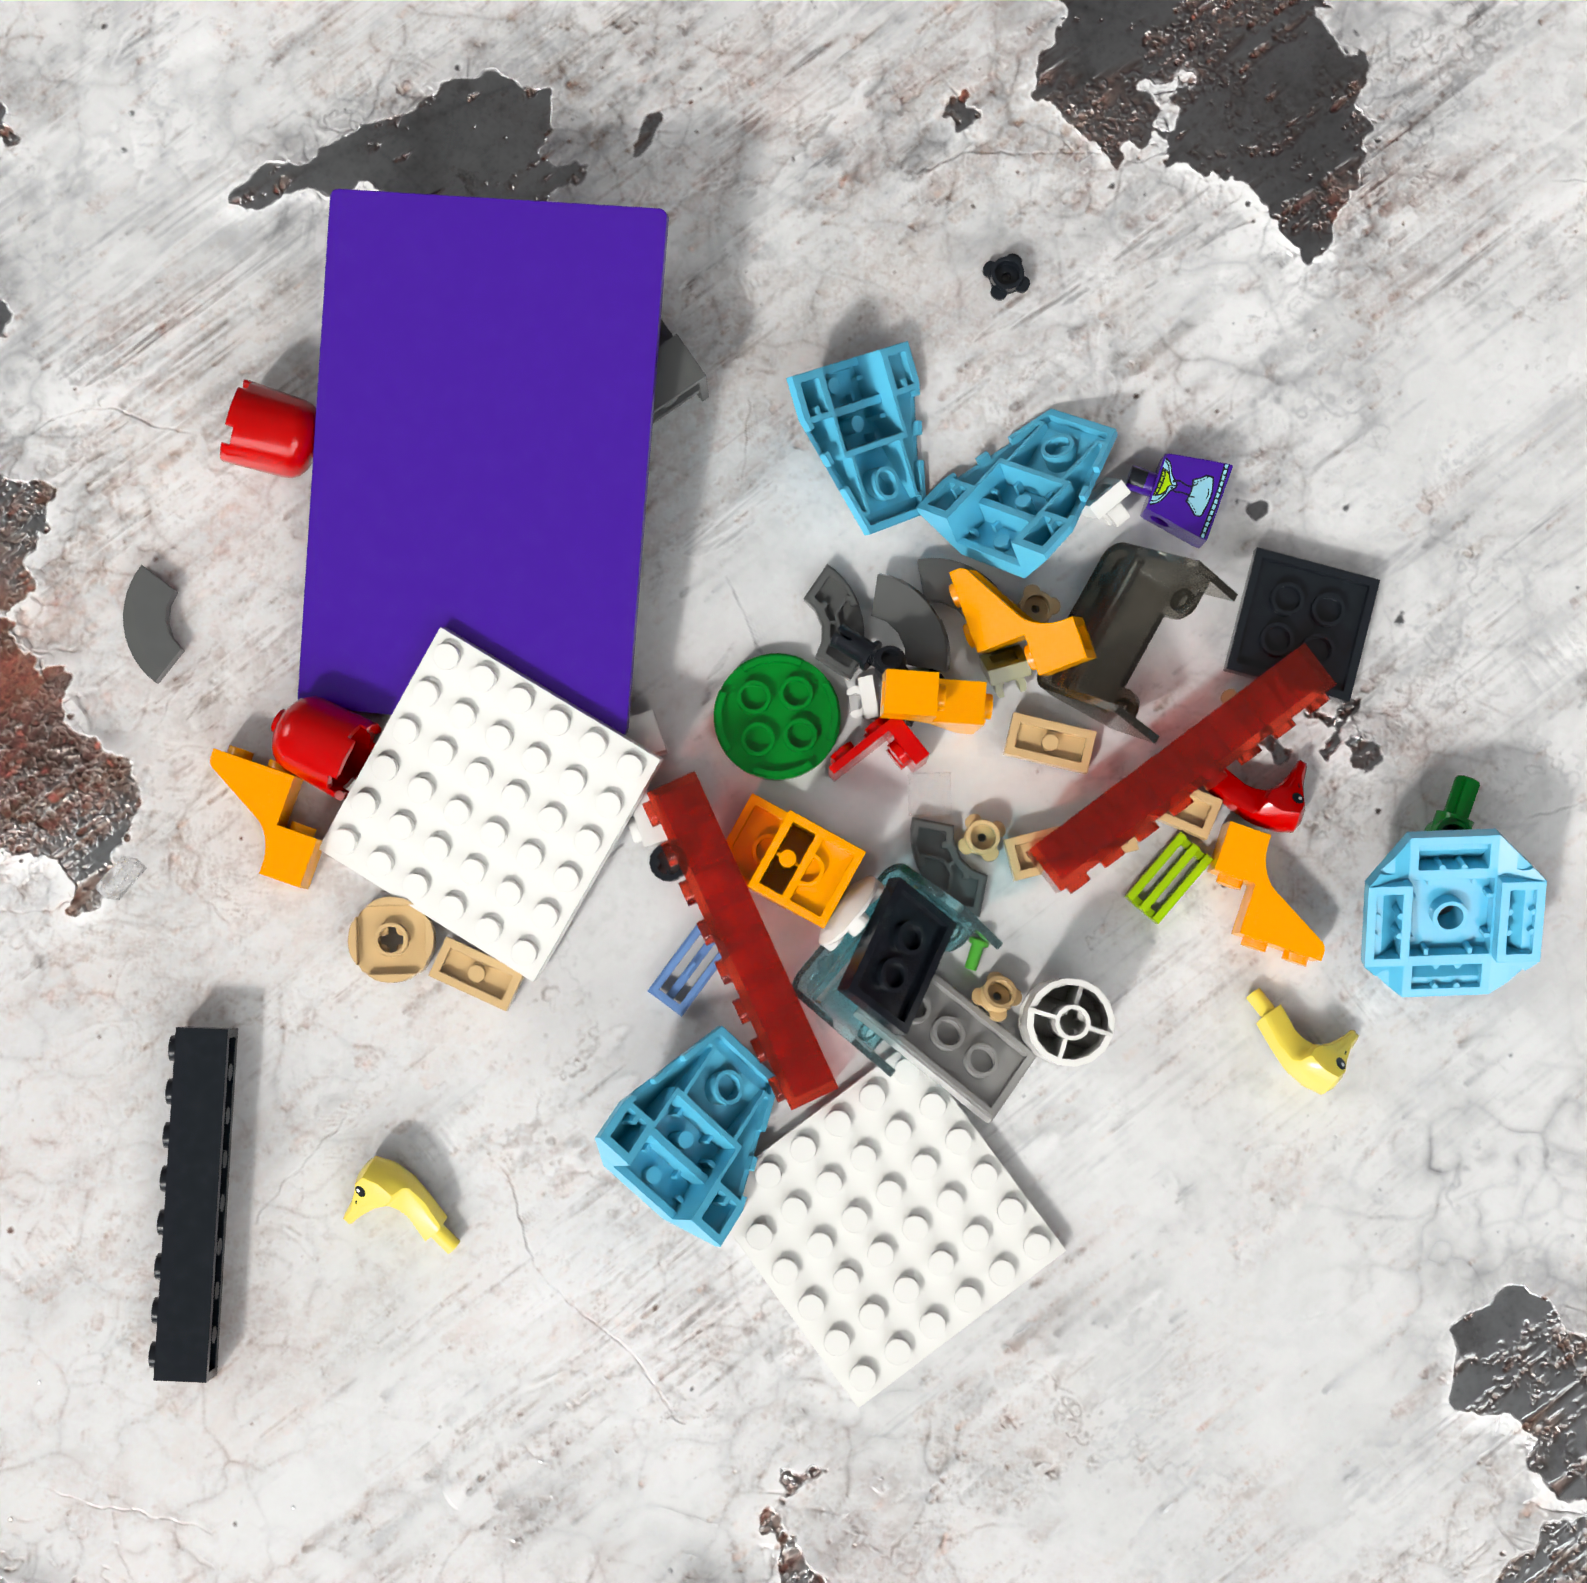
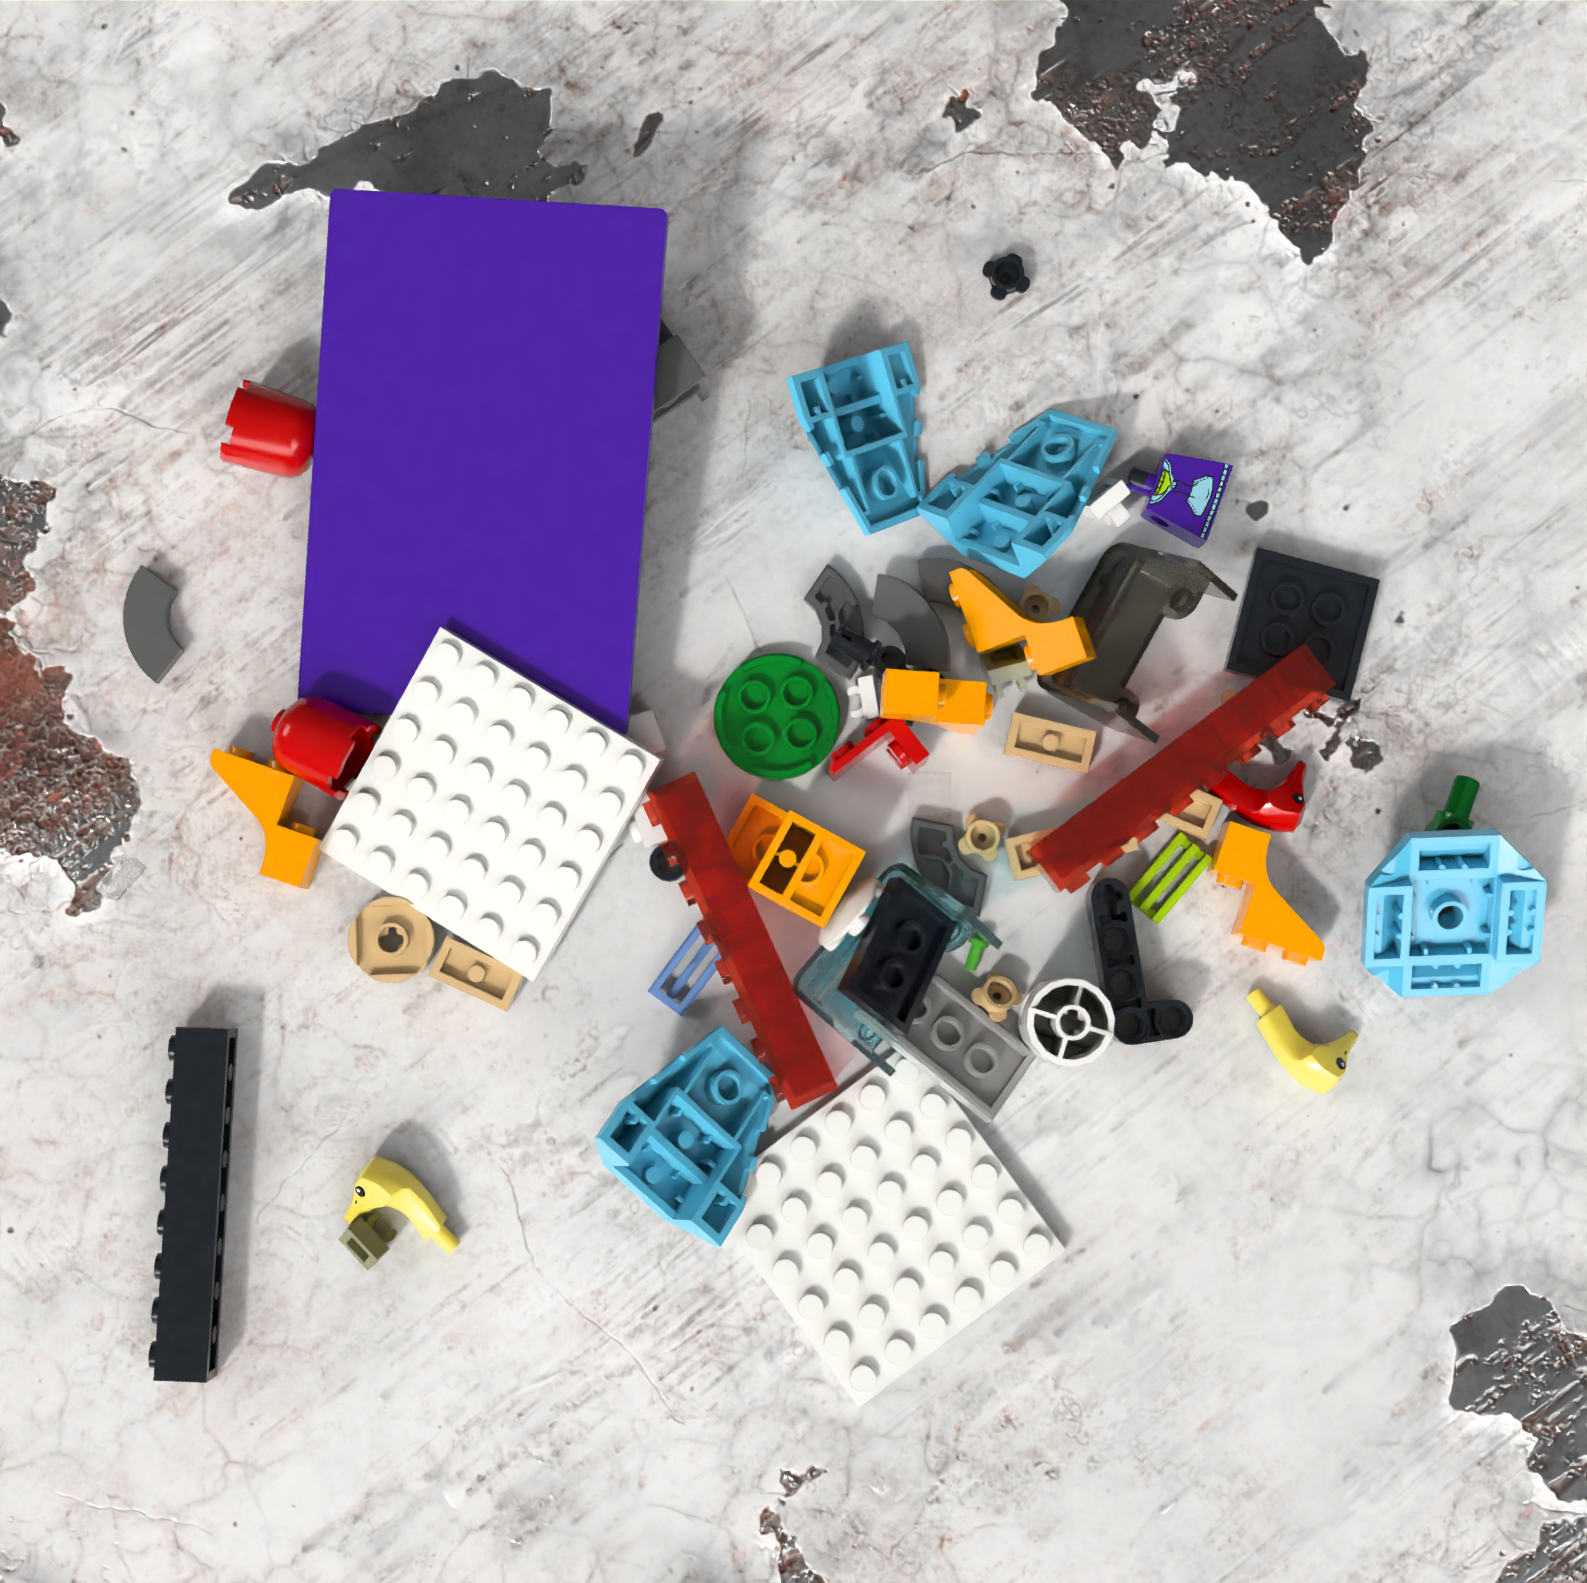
(365, 1243): none -> olive tile
(1128, 960): none -> black beam

